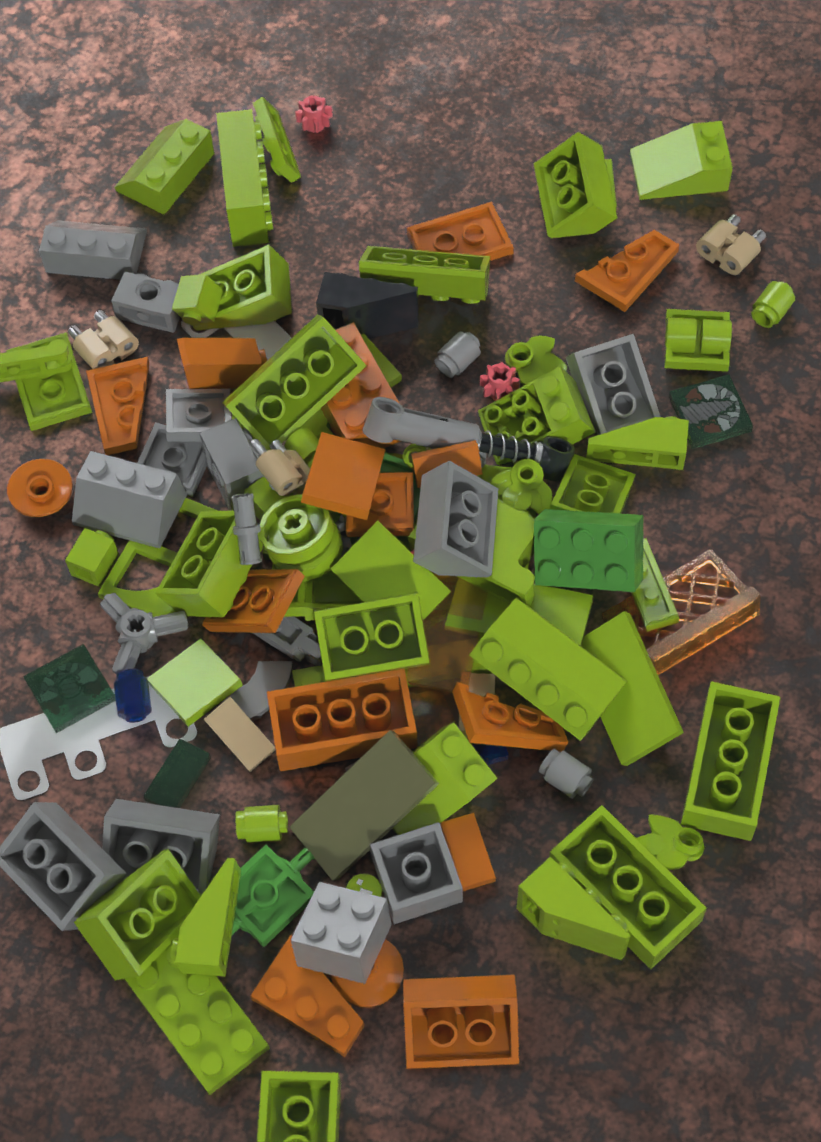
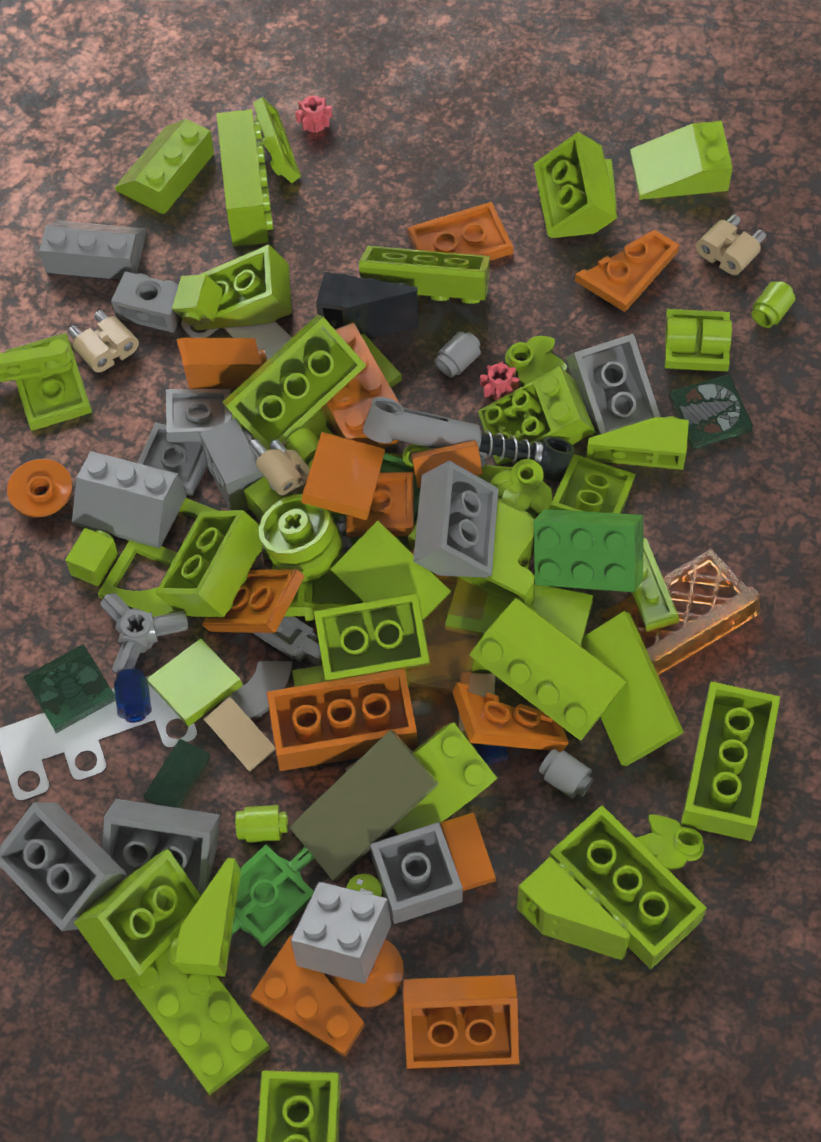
(119, 402): orange wing -> none
(246, 529): light grey pin -> none

